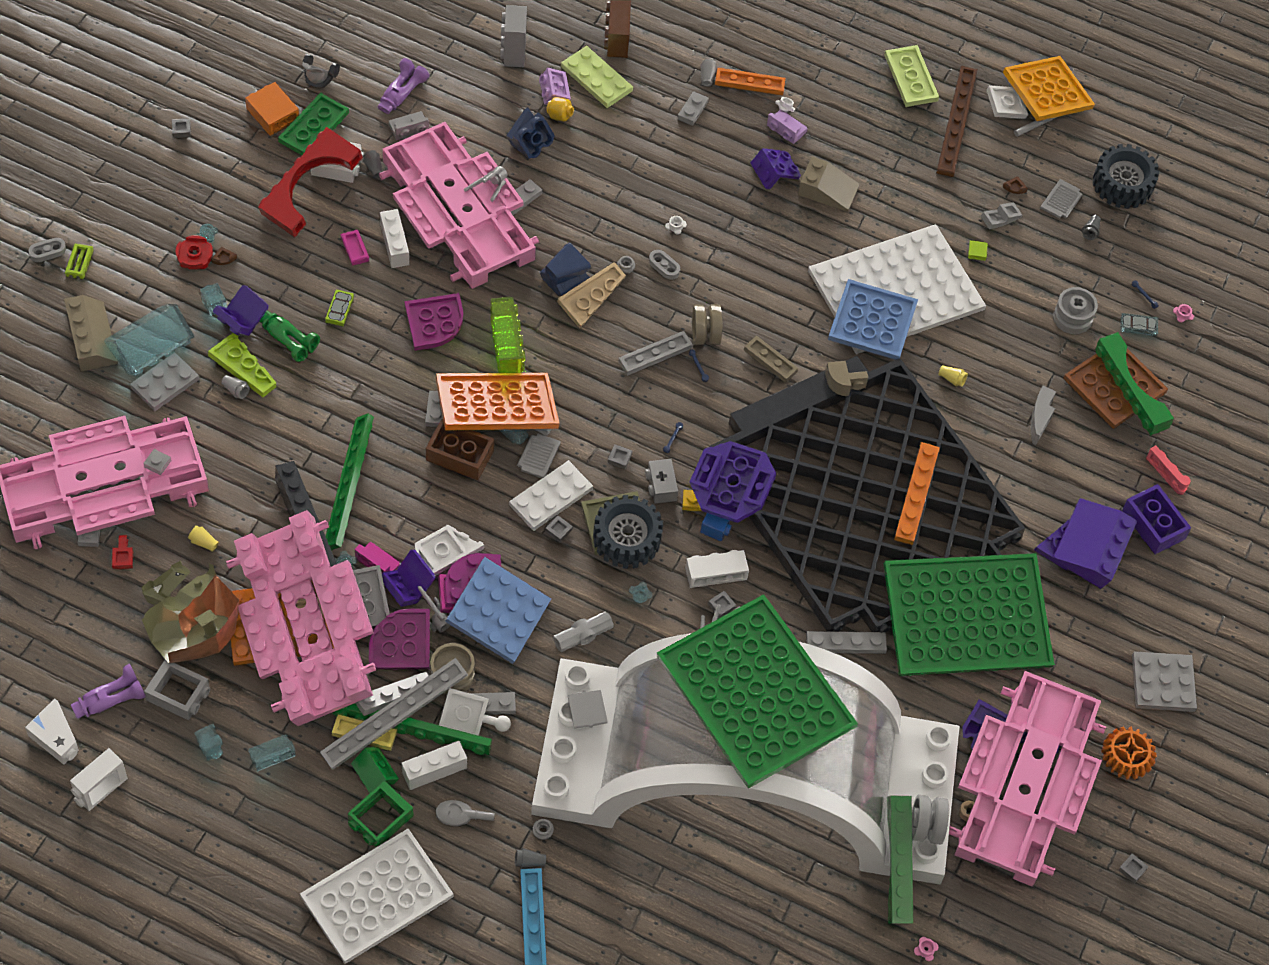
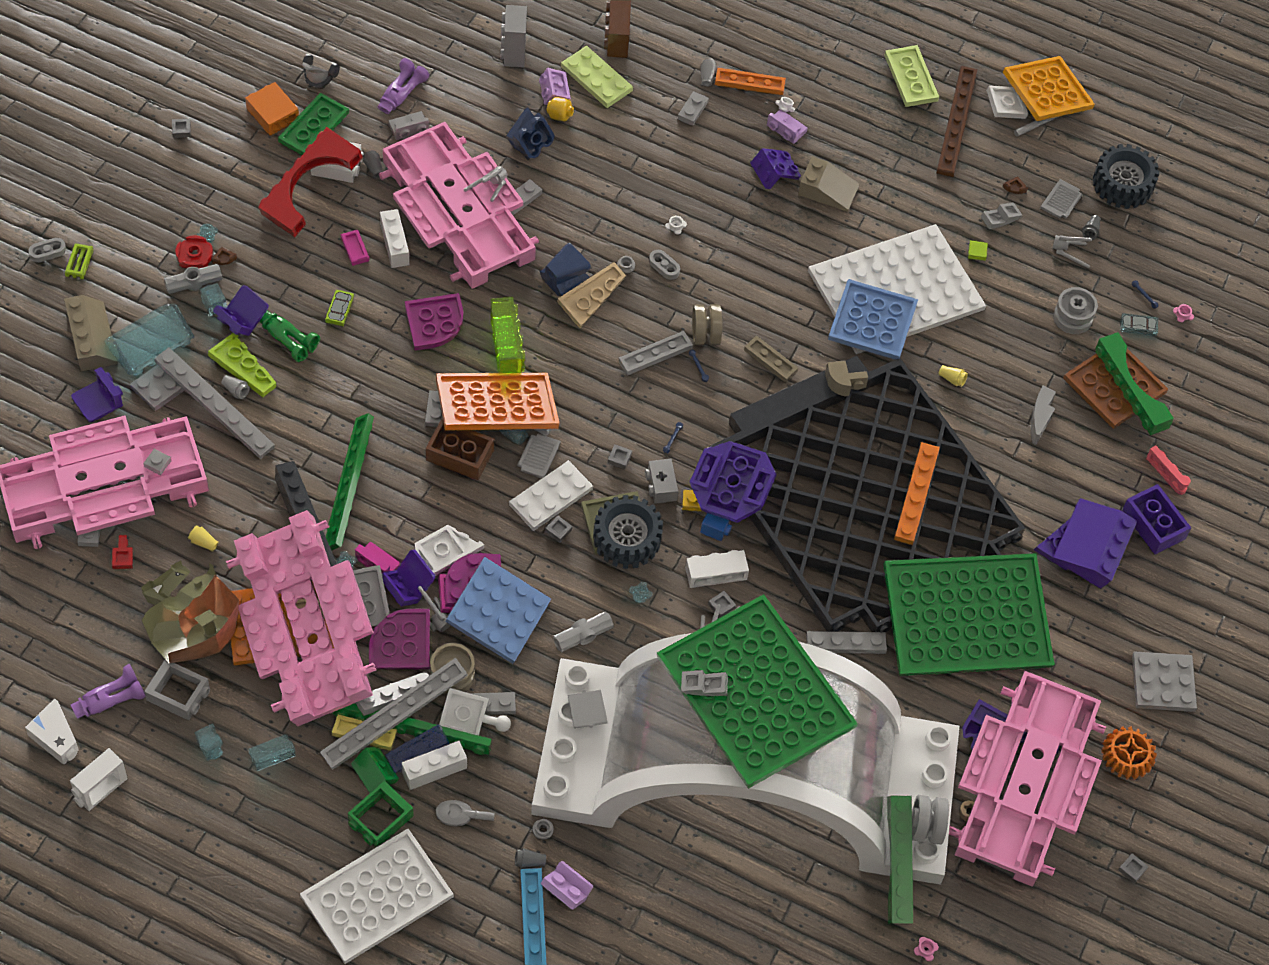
(99, 397): none -> dark purple bracket
(193, 278): none -> light grey piece
(214, 403): none -> light grey plate
(422, 744): none -> clear blue plate
(567, 885): none -> lavender bracket
(704, 684): none -> light grey slope
(1061, 243): none -> light grey plant

